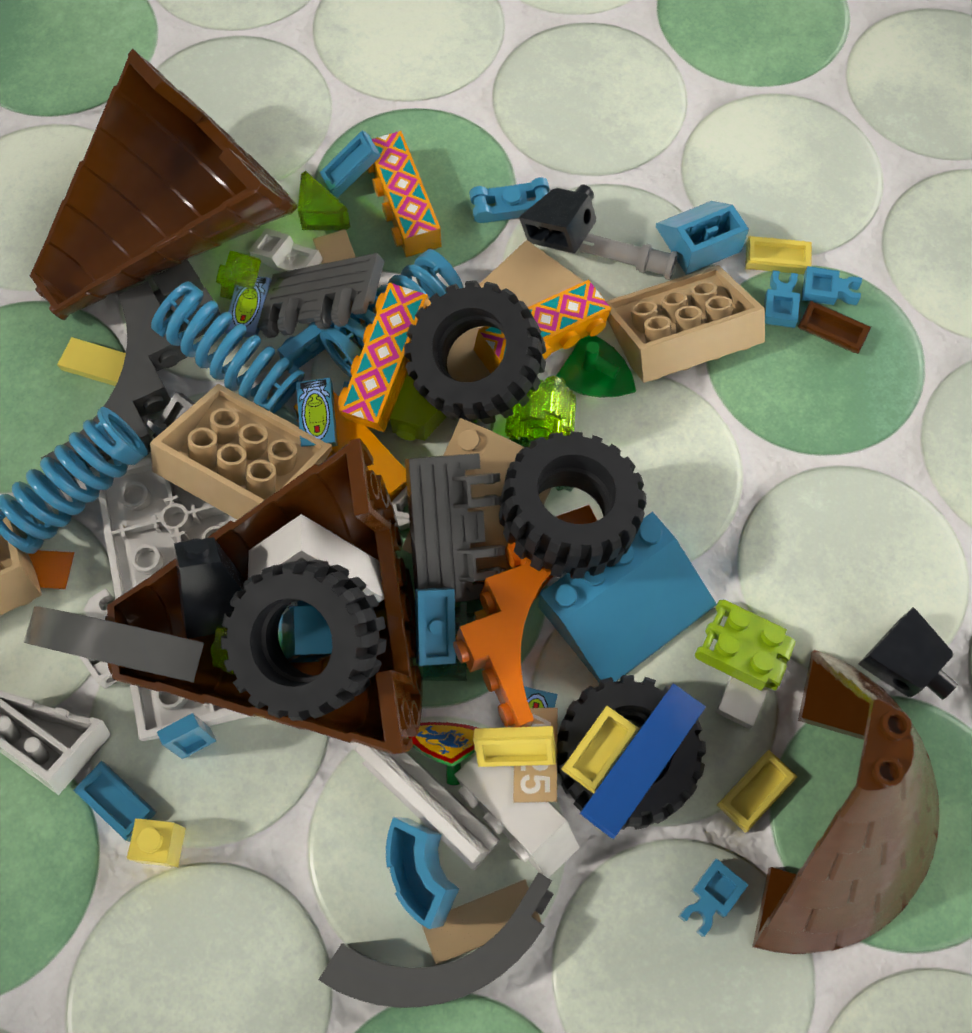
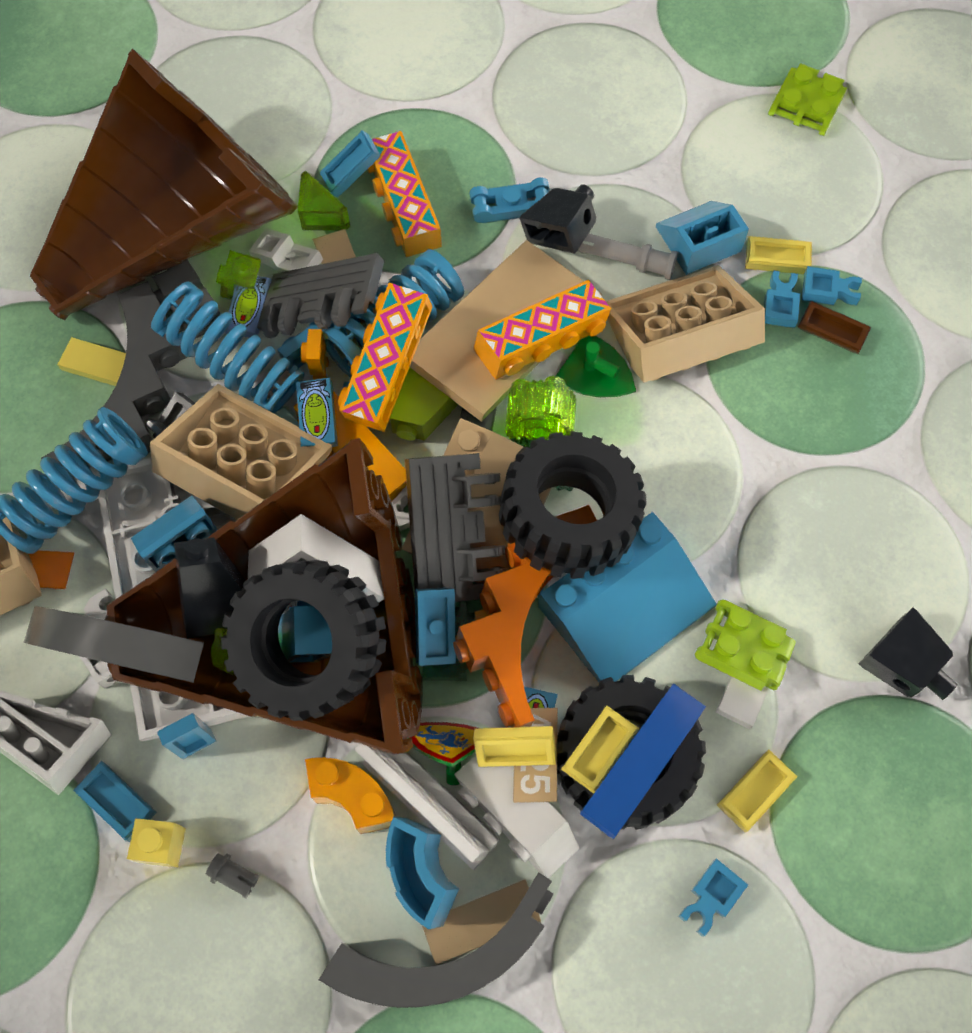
(178, 525): none -> dark azure slope
(231, 874): none -> dark grey pin
(314, 354): none -> light orange plate
(351, 789): none -> light orange brick
(450, 318): black tyre -> none
(809, 98): none -> lime plate
(879, 837): reddish brown cone -> none

